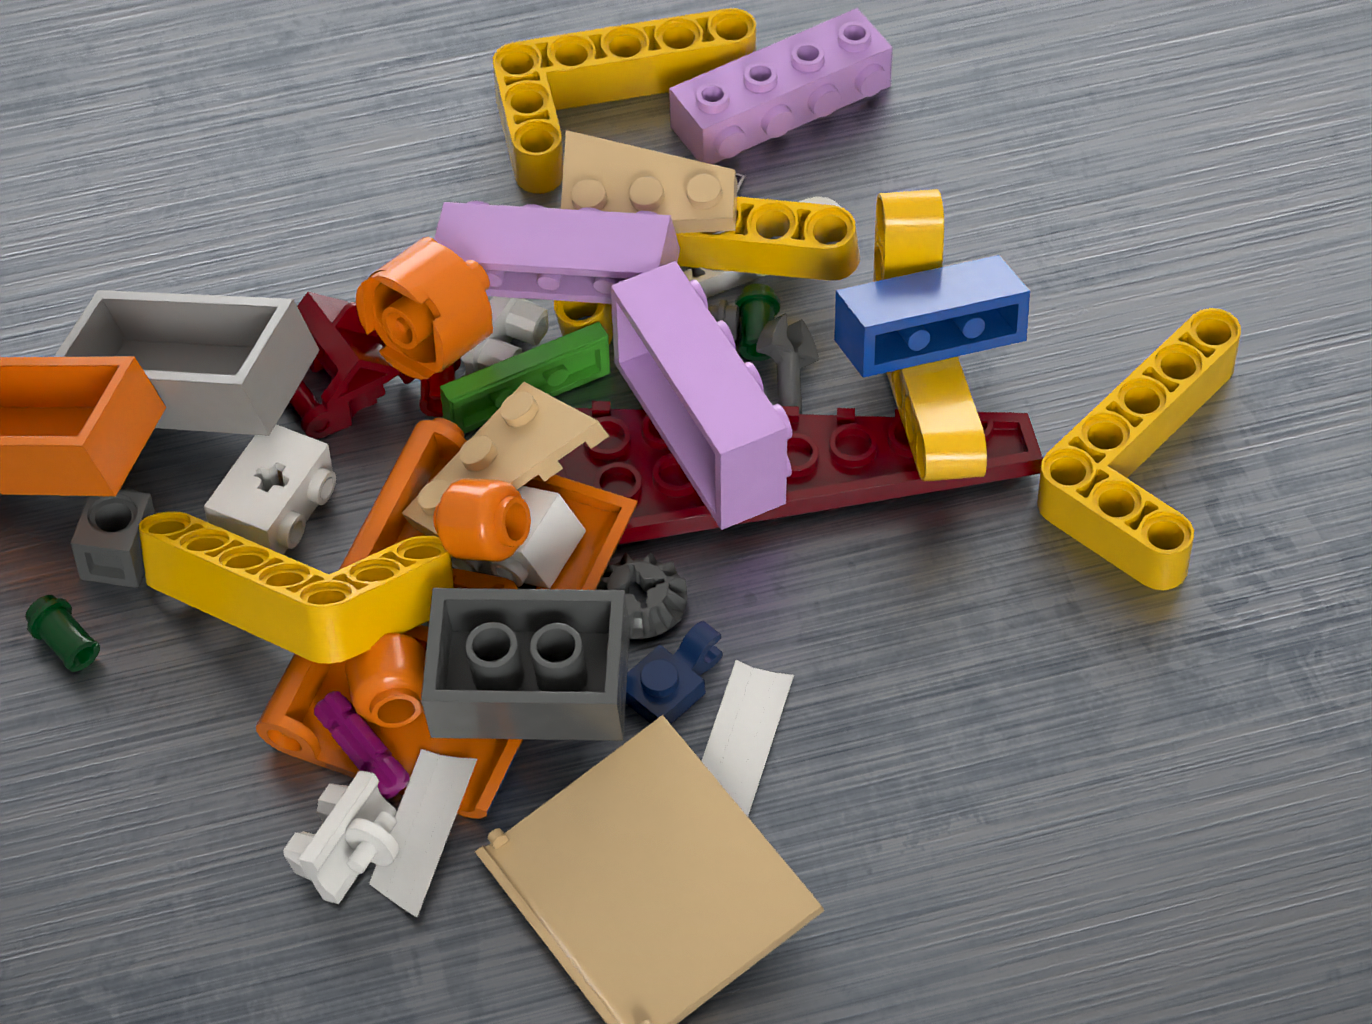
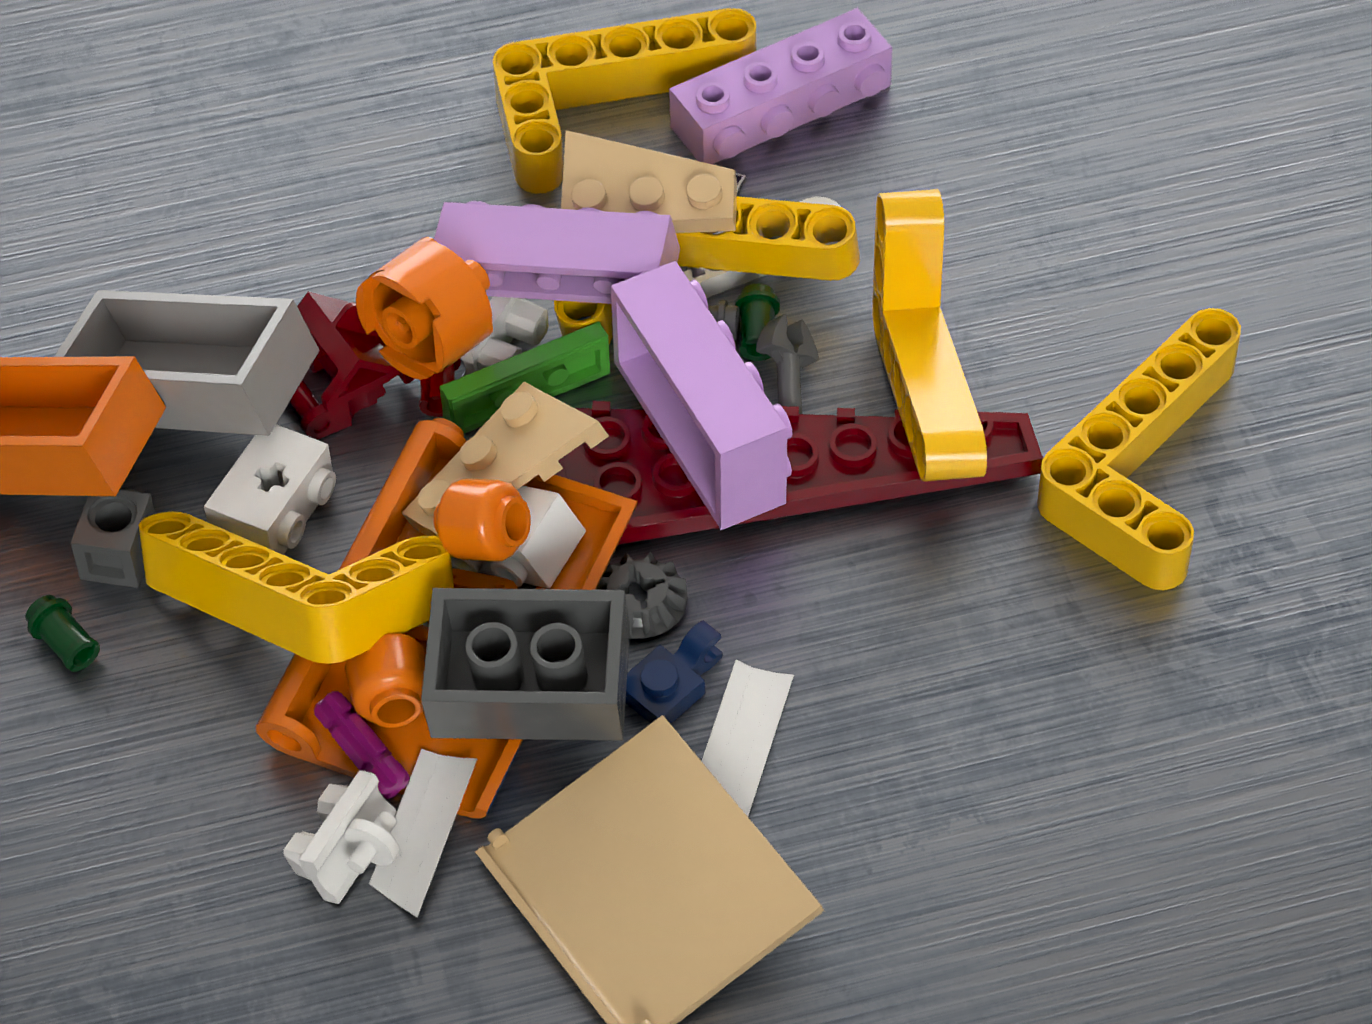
(931, 315): blue brick -> none

